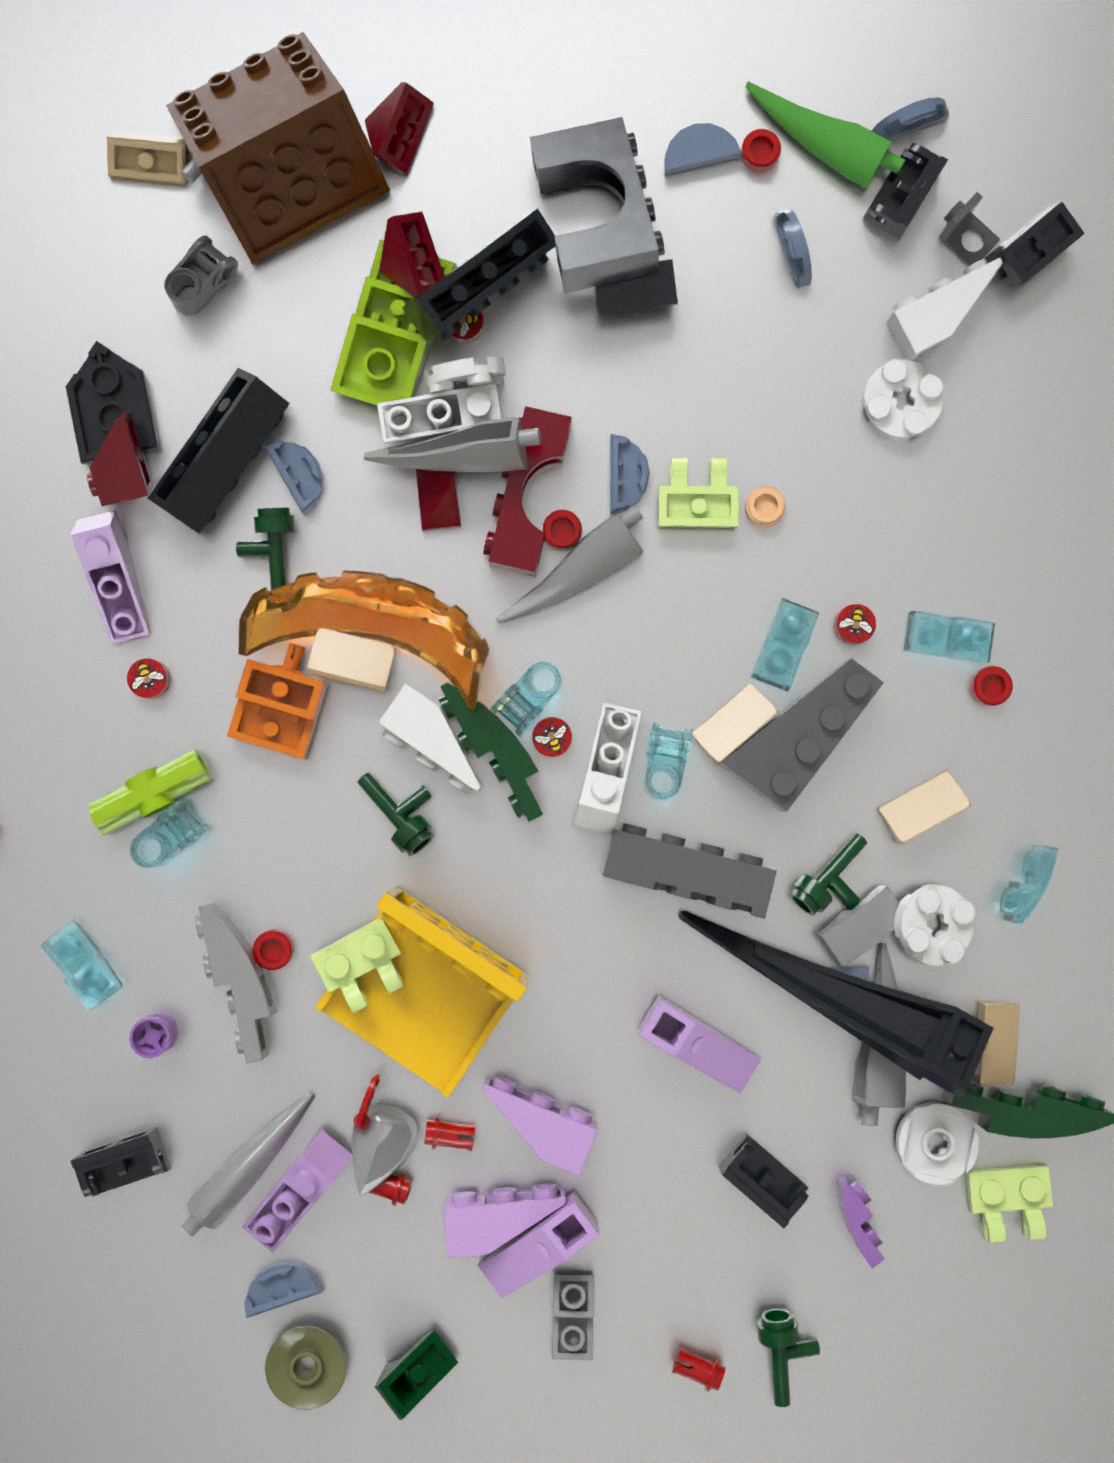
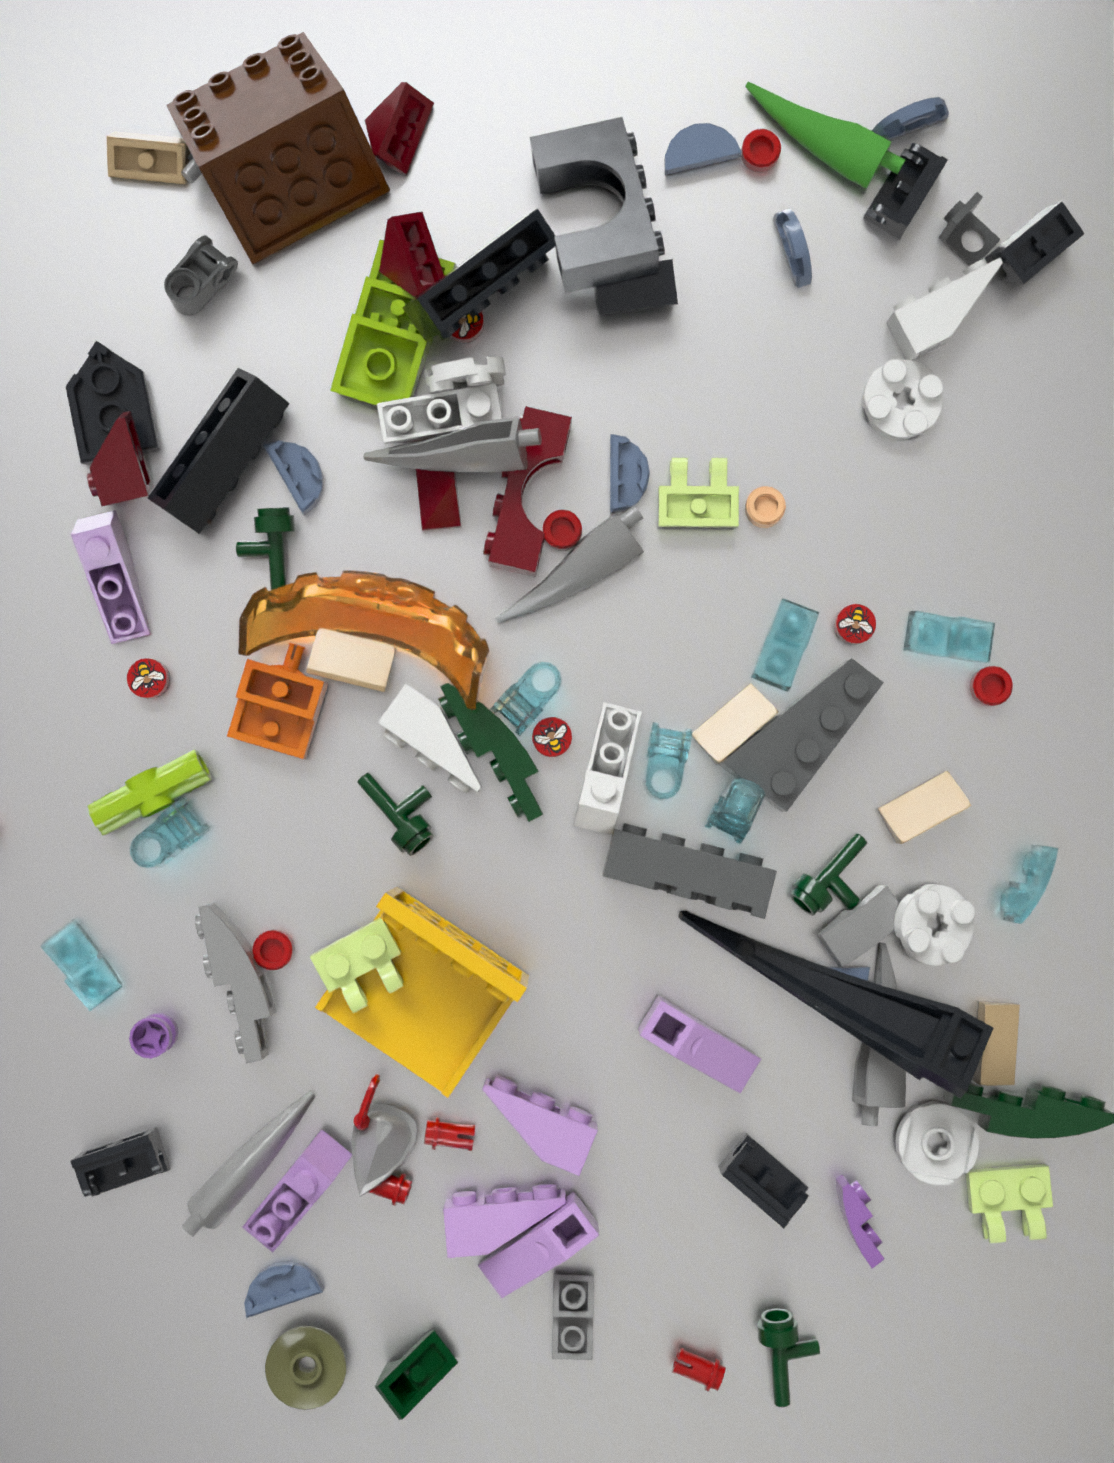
(736, 809): none -> clear light blue piece

